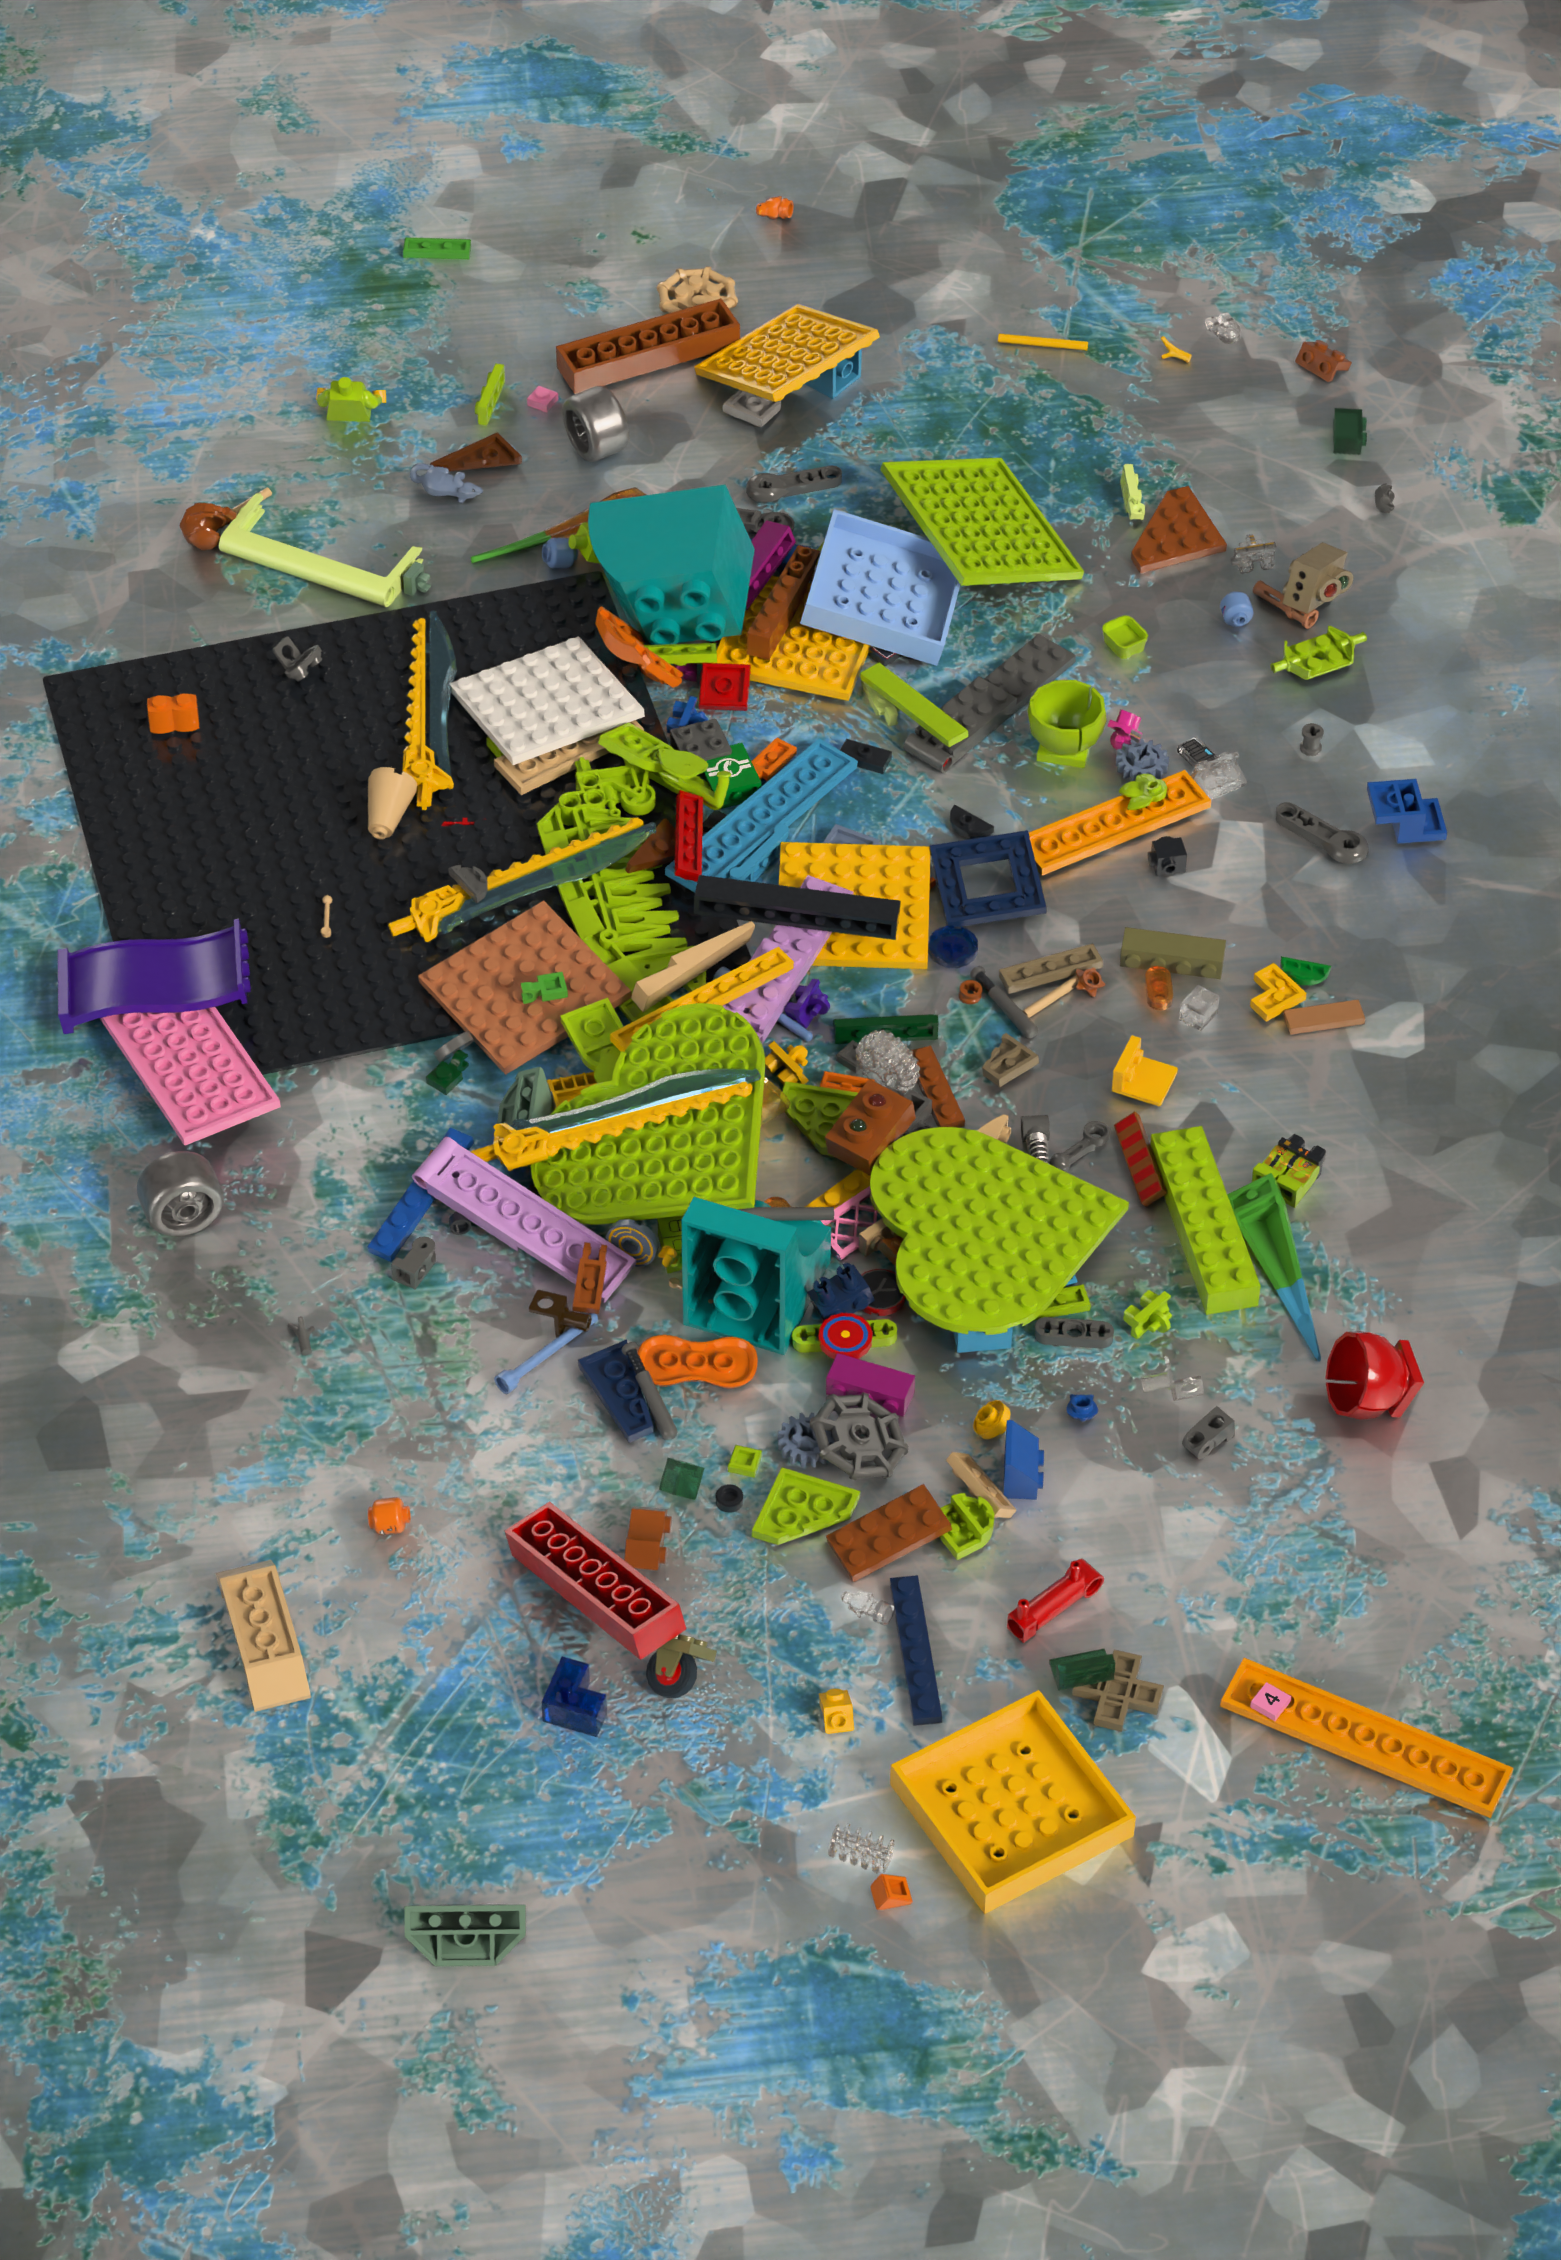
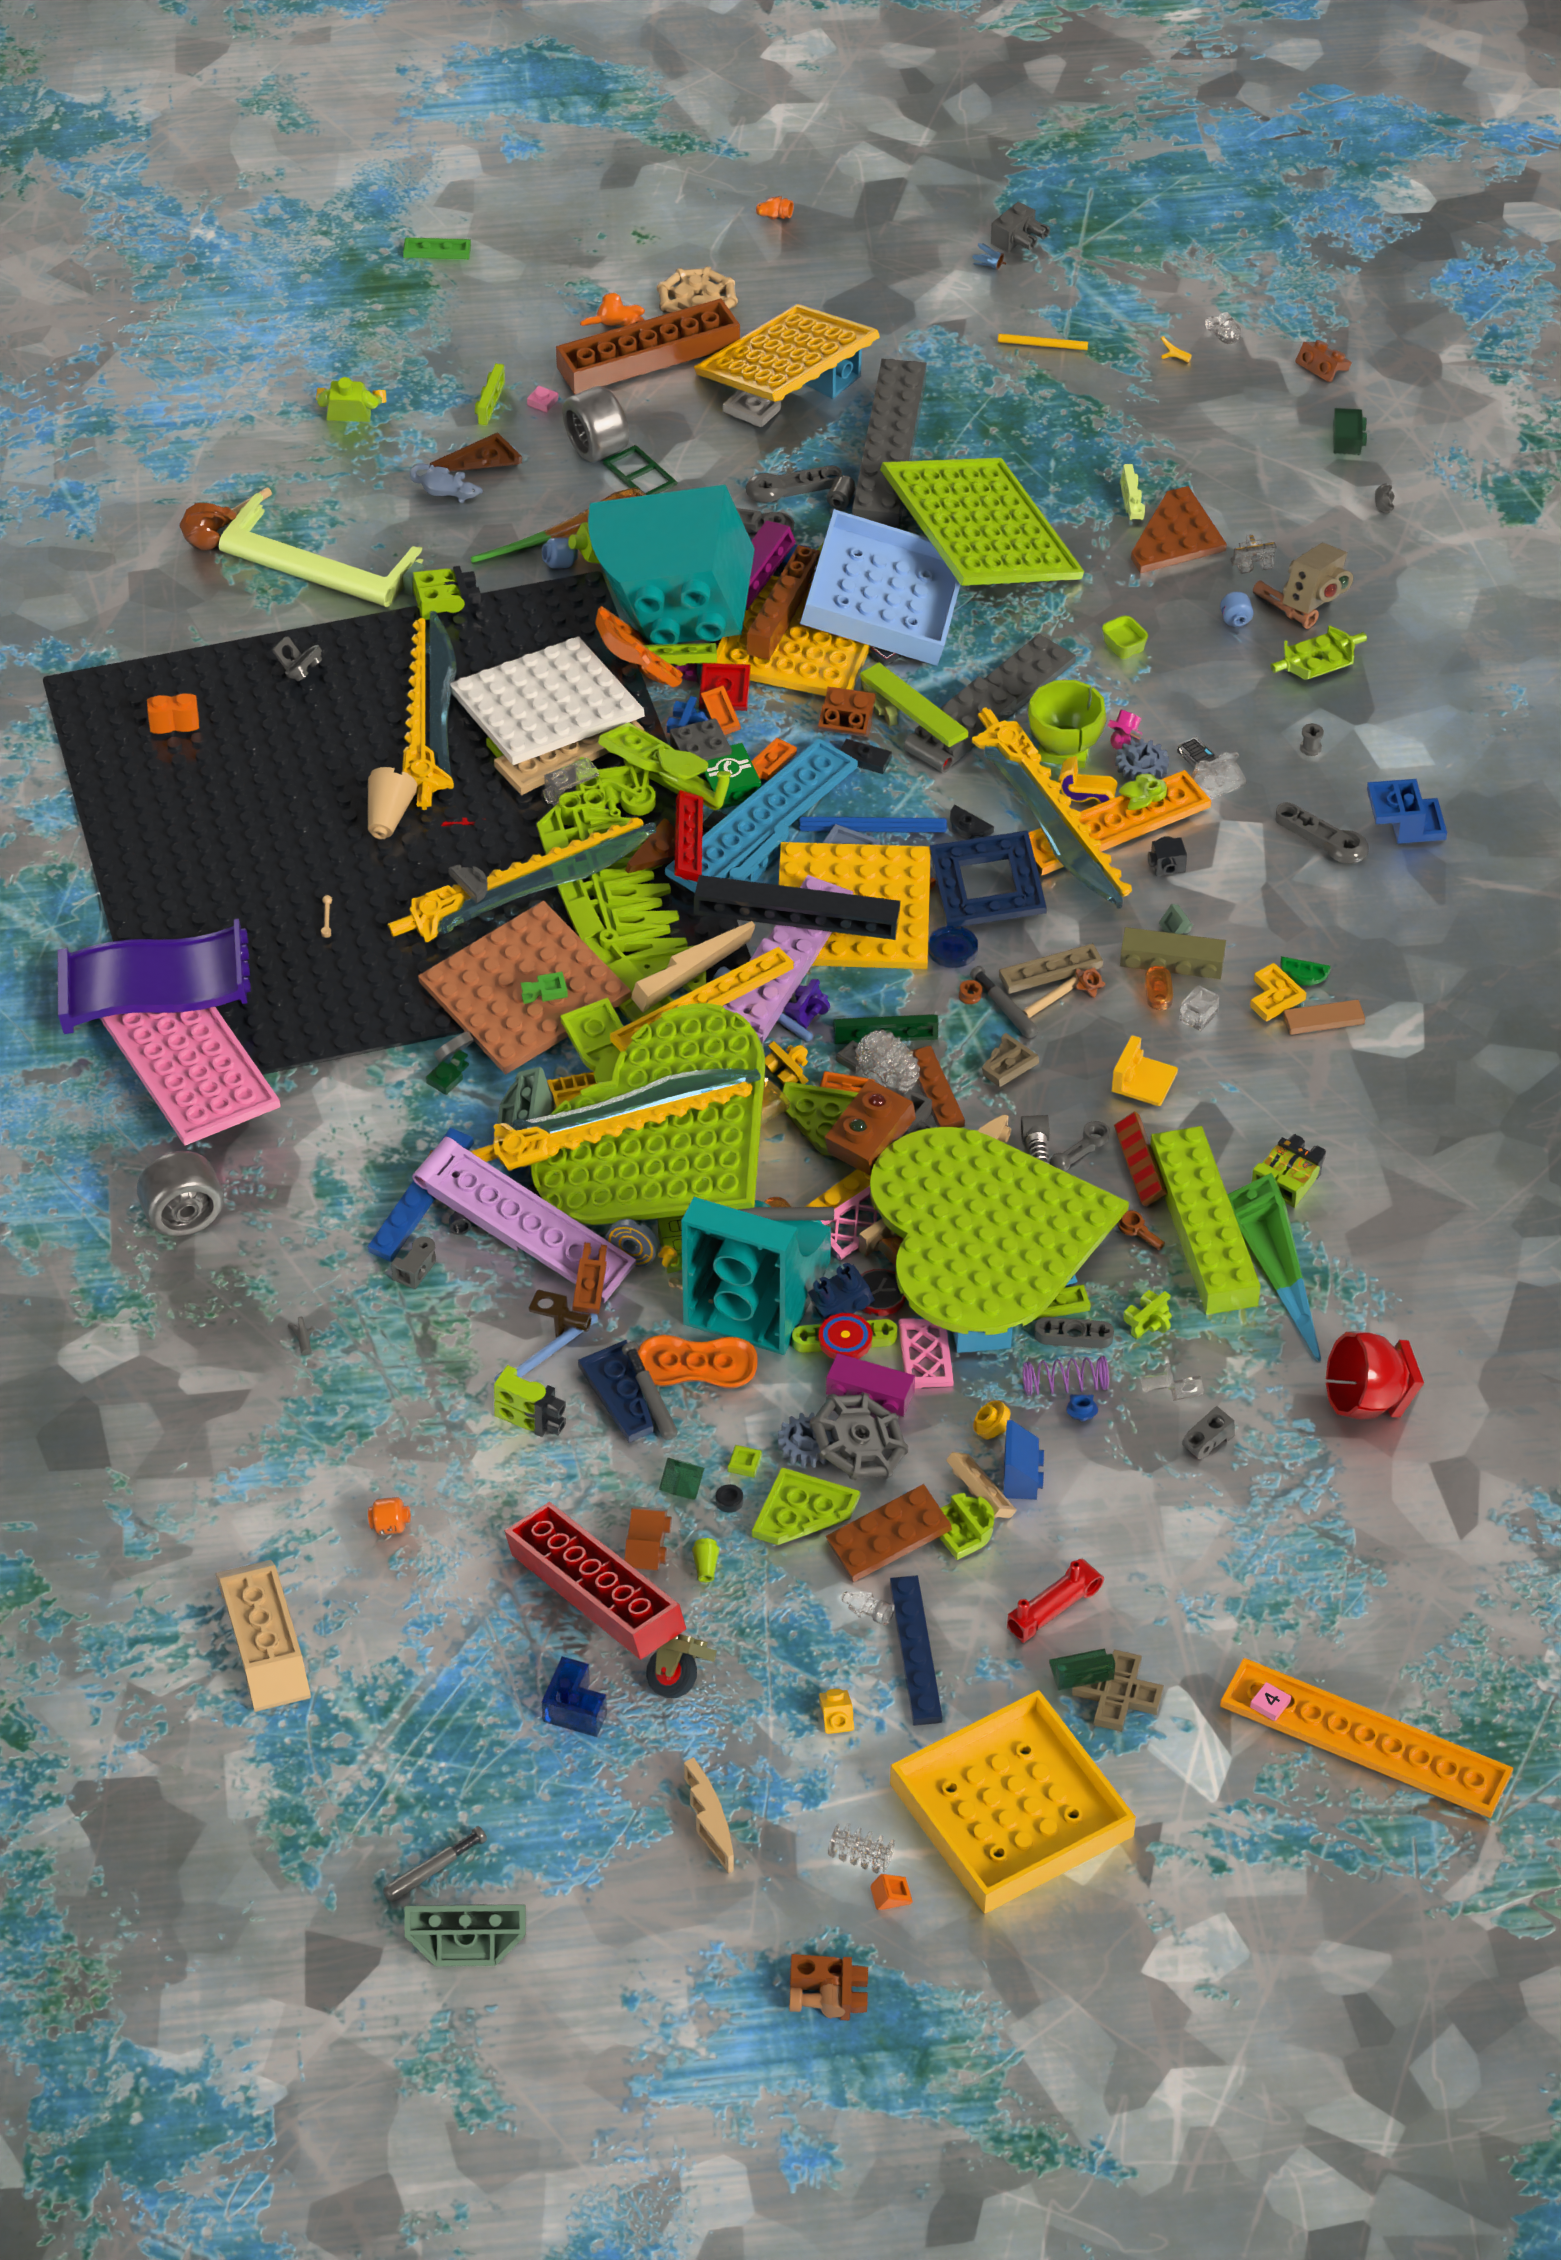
(428, 1868): none -> dark grey piece
(445, 591): none -> lime hips
(528, 1404): none -> lime hips
(567, 777): none -> clear bracket
(614, 313): none -> orange animal
(652, 465): none -> dark green window
(705, 1557): none -> lime cone
(710, 1817): none -> tan slope
(720, 708): none -> orange tile
(833, 1980): none -> dark orange hips
(841, 492): none -> dark grey brick
(847, 712): none -> dark orange brick
(874, 824): none -> blue axle
(889, 438): none -> dark grey brick
(922, 1327): none -> bright pink window
(994, 259): none -> flat silver piece
(1012, 752): none -> piece
(1015, 228): none -> dark grey brick
(1085, 787): none -> yellow animal
(1101, 1364): none -> medium lavender piece
(1133, 1224): none -> dark orange plate
(1175, 921): none -> sand green tile

